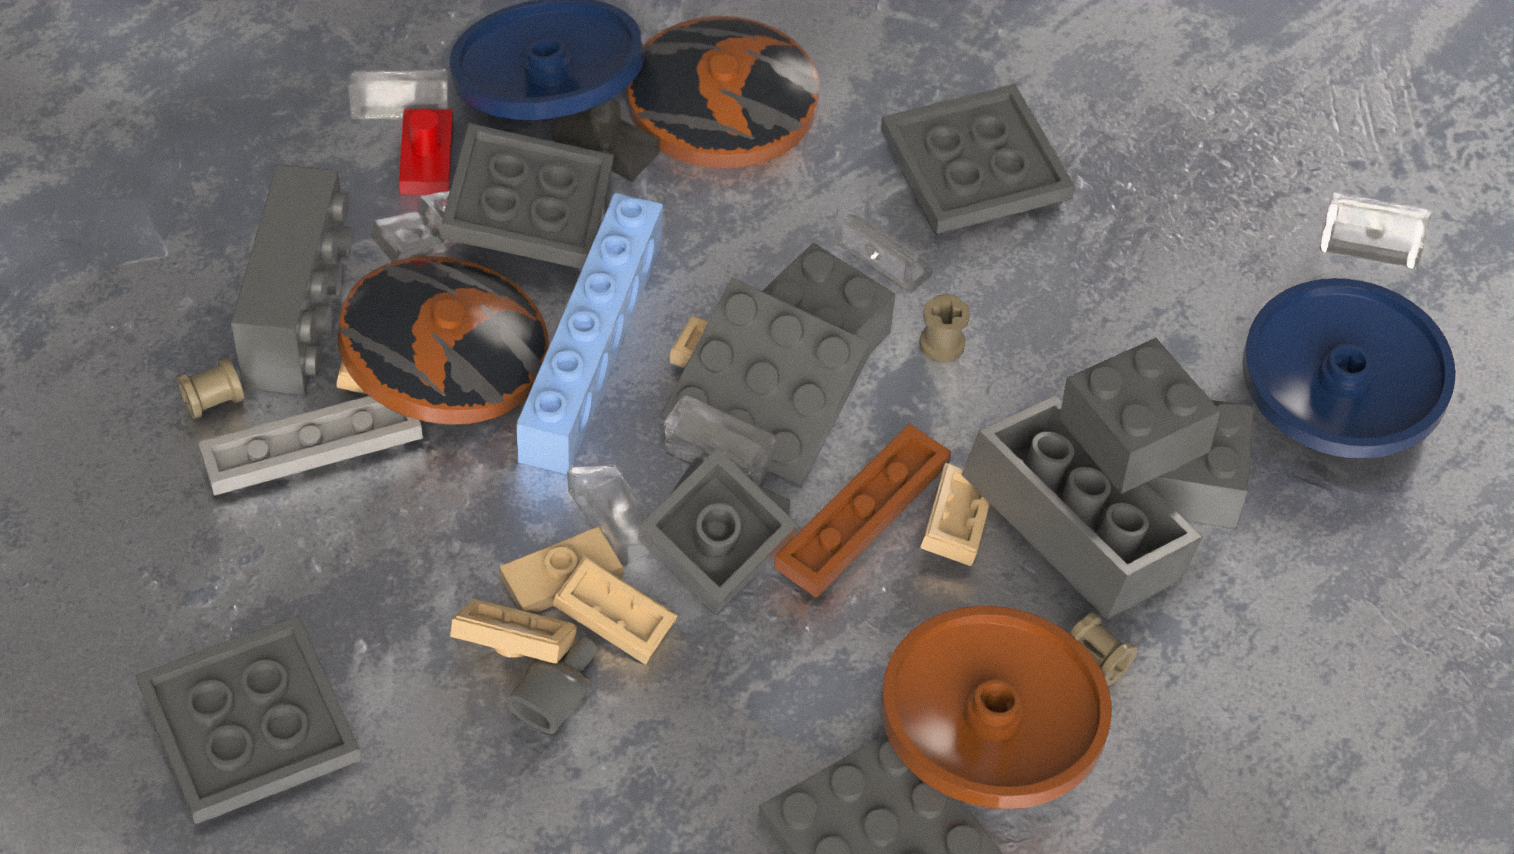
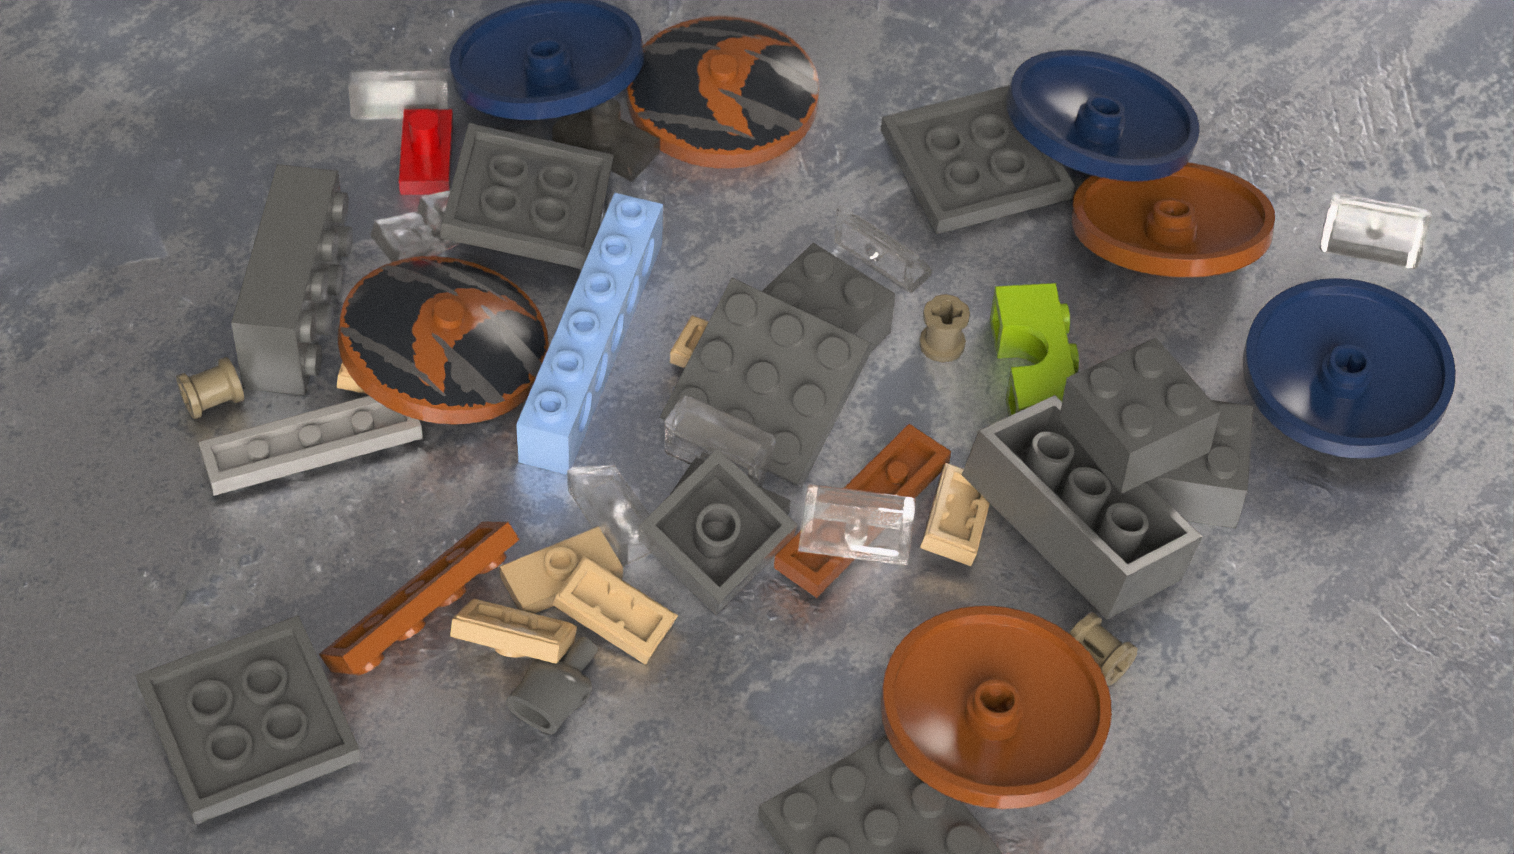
(404, 611): none -> dark orange plate
(857, 524): none -> clear slope
(1034, 327): none -> lime arch
(1102, 115): none -> dark blue dish
(1177, 224): none -> dark orange dish

